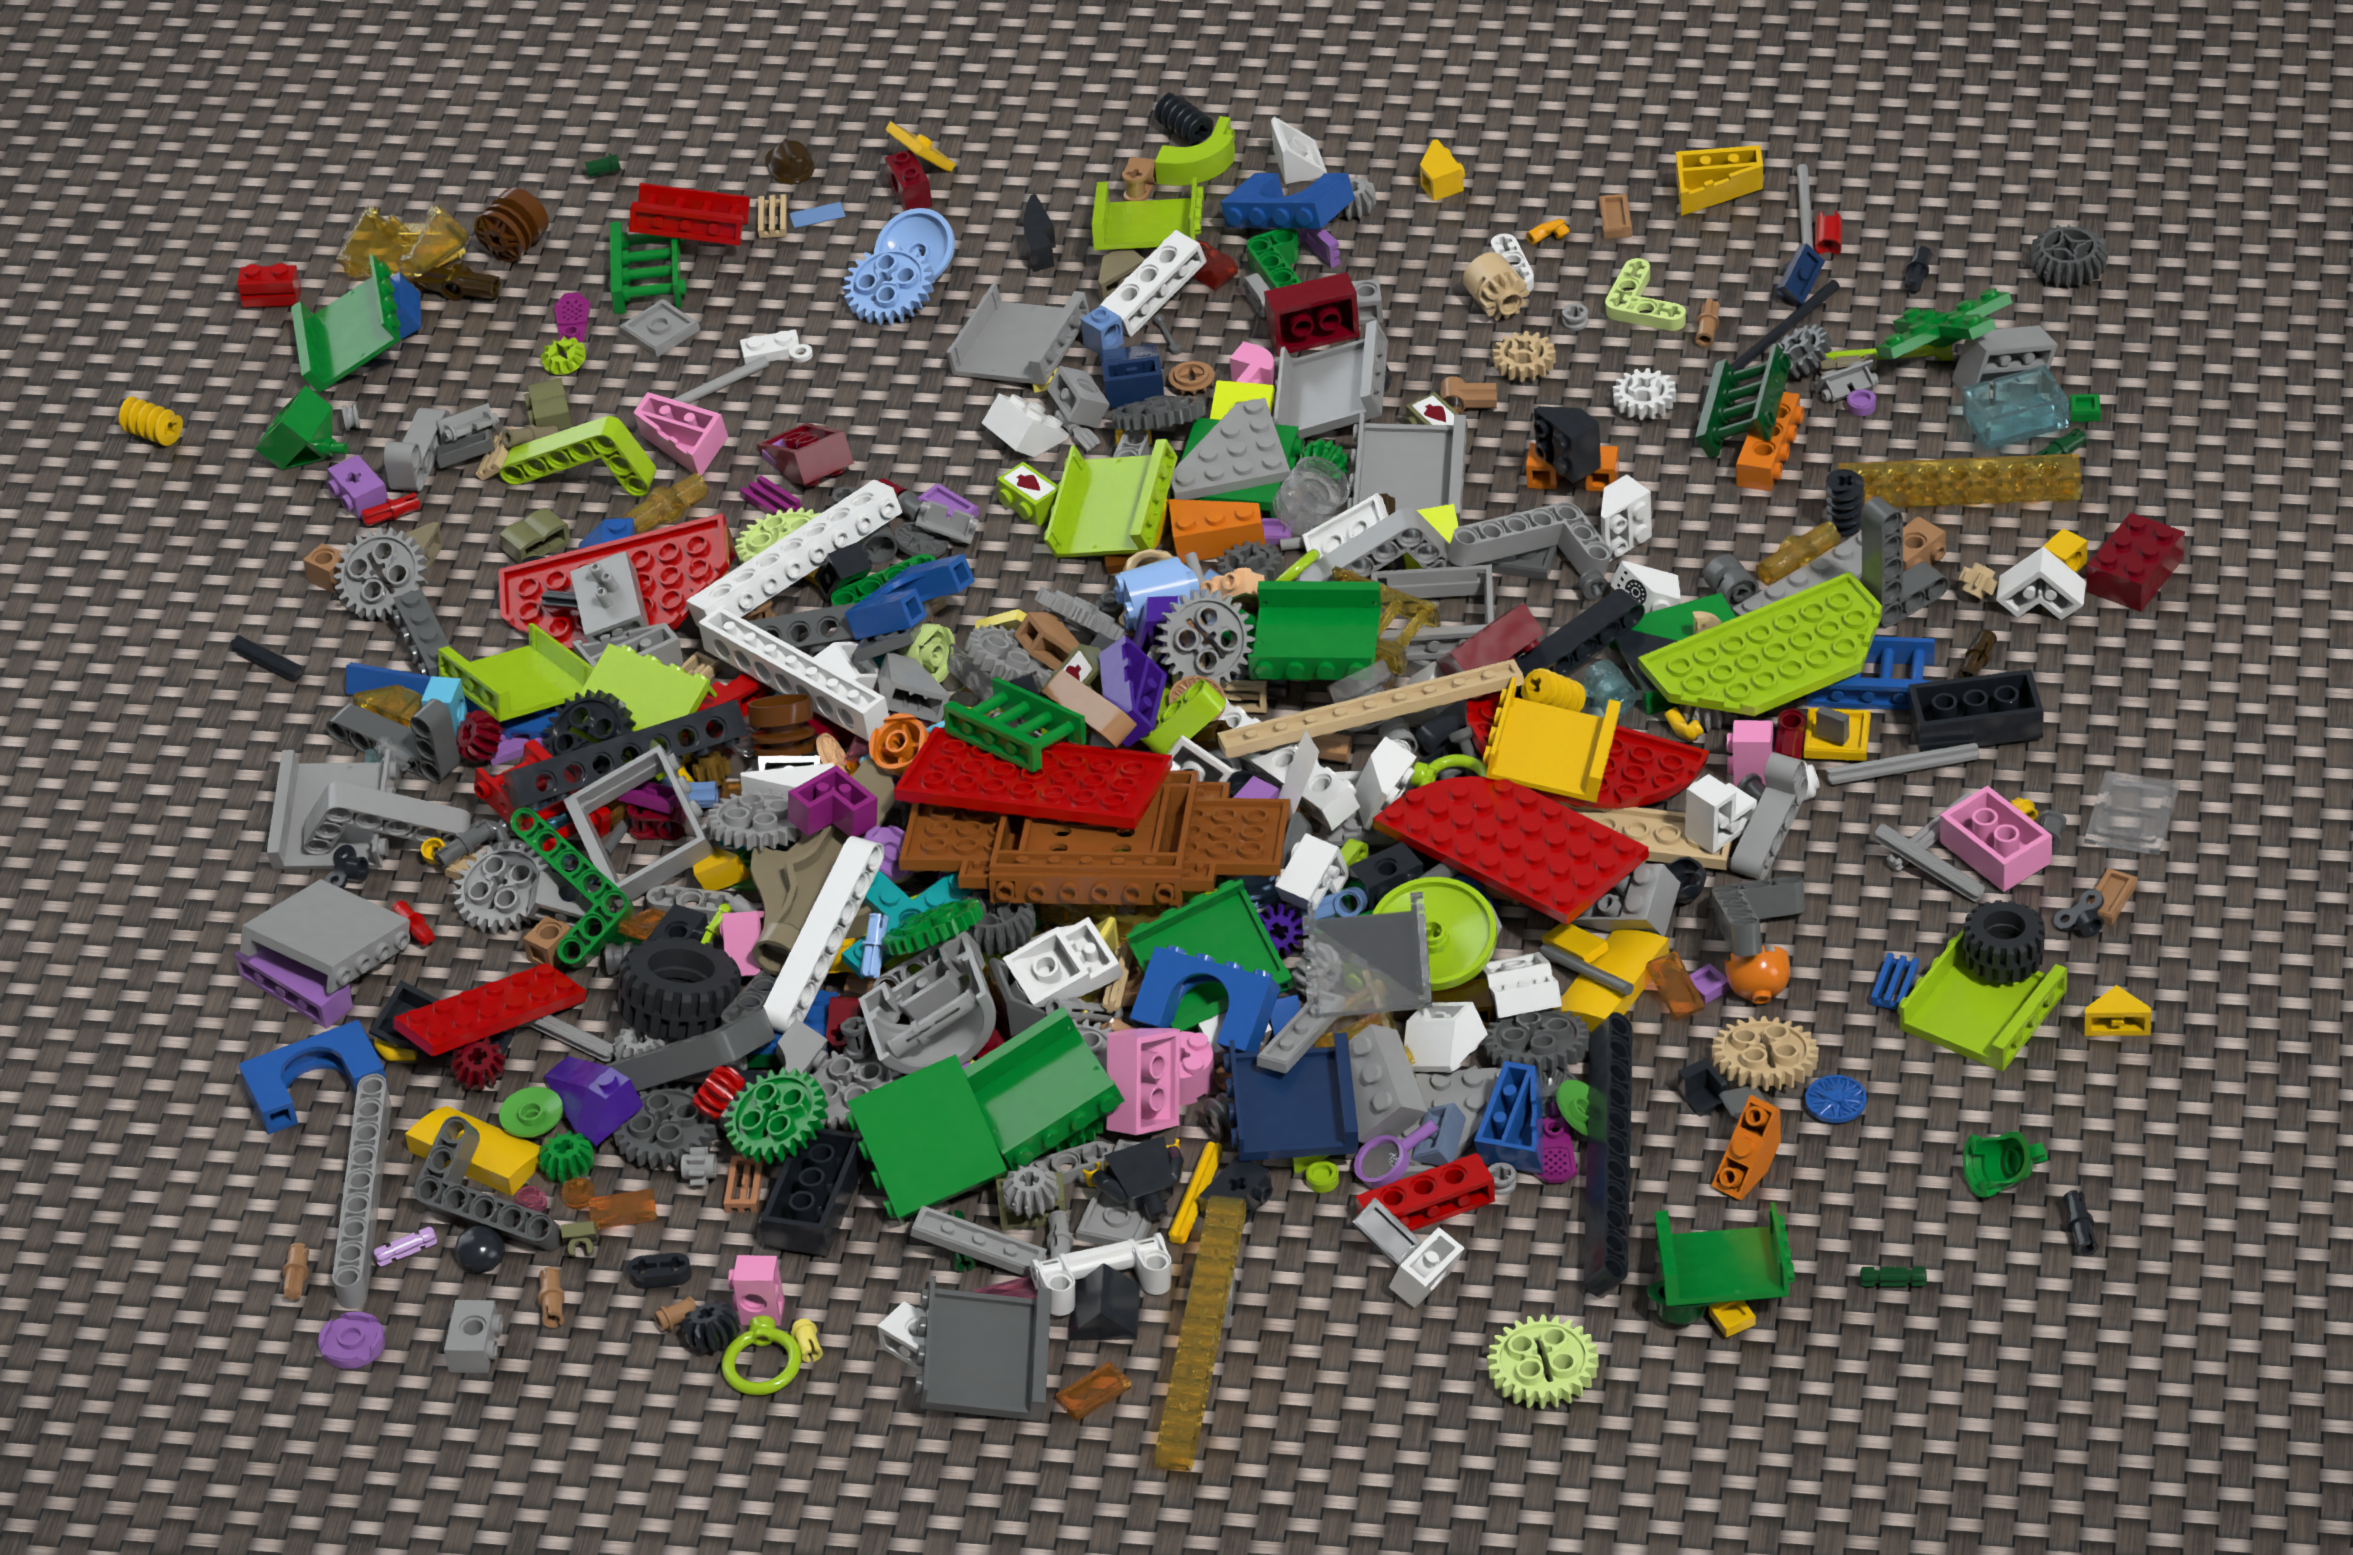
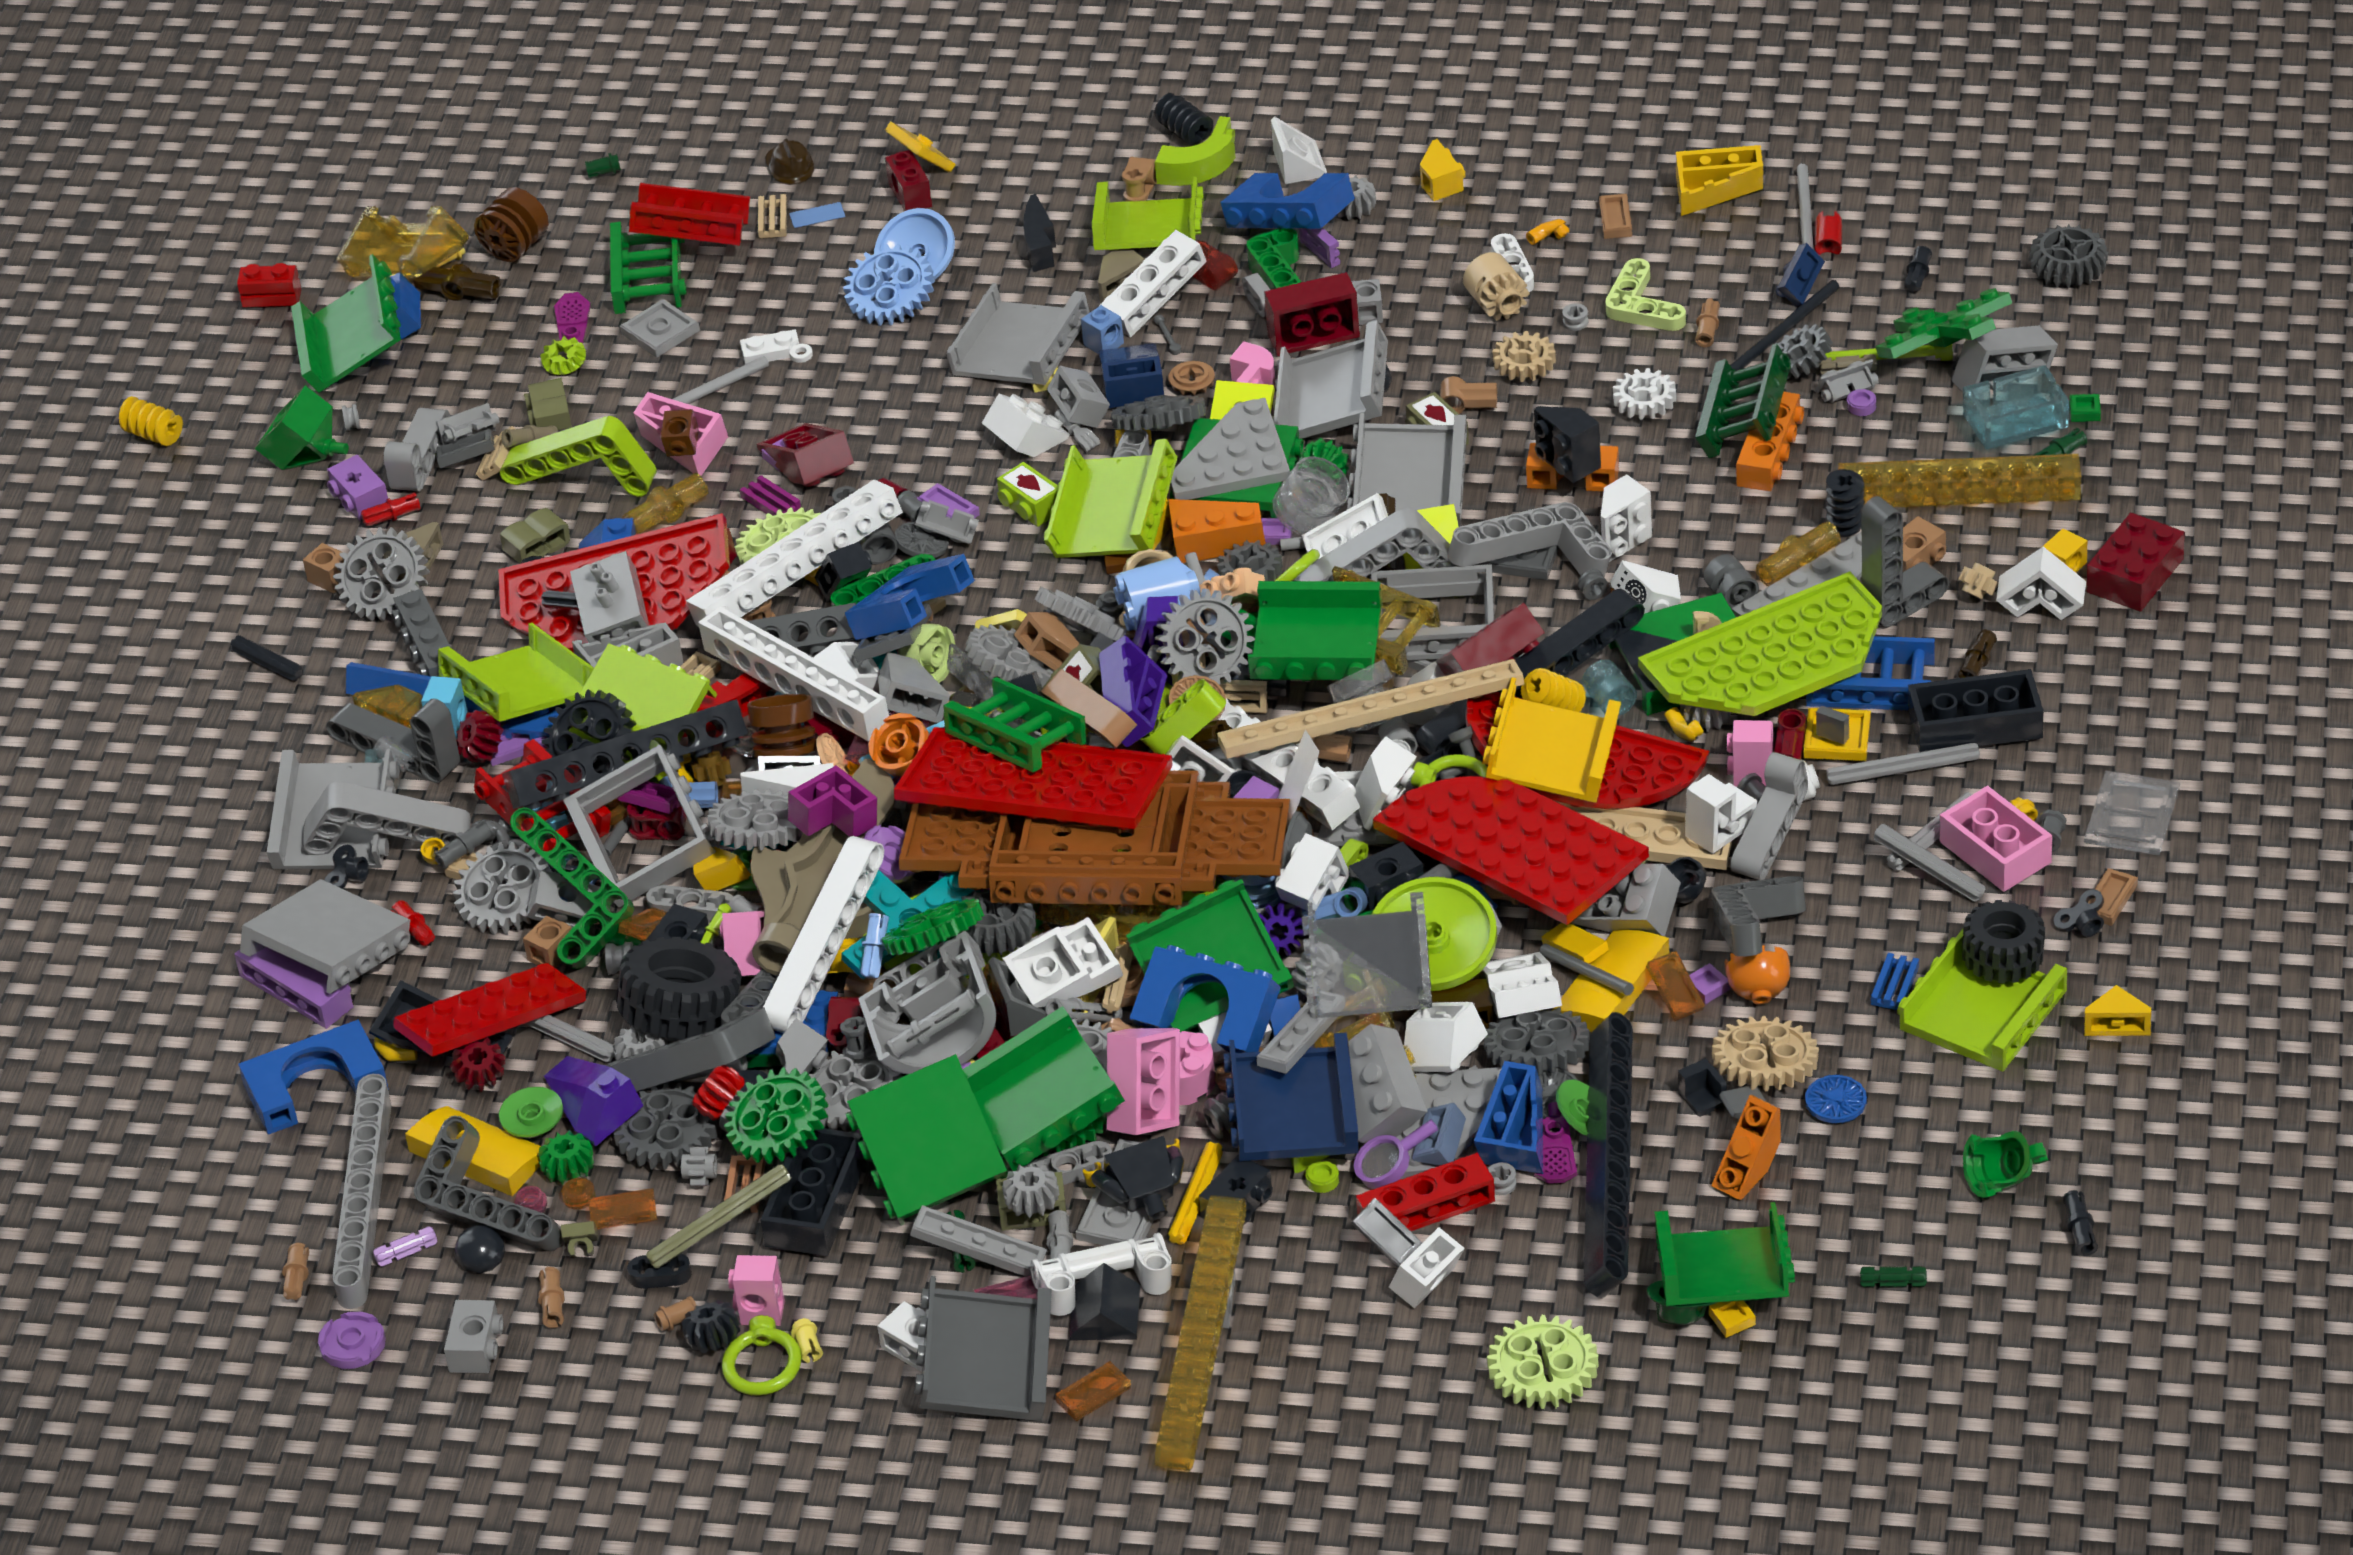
(679, 432): none -> reddish brown brick
(718, 1216): none -> olive axle

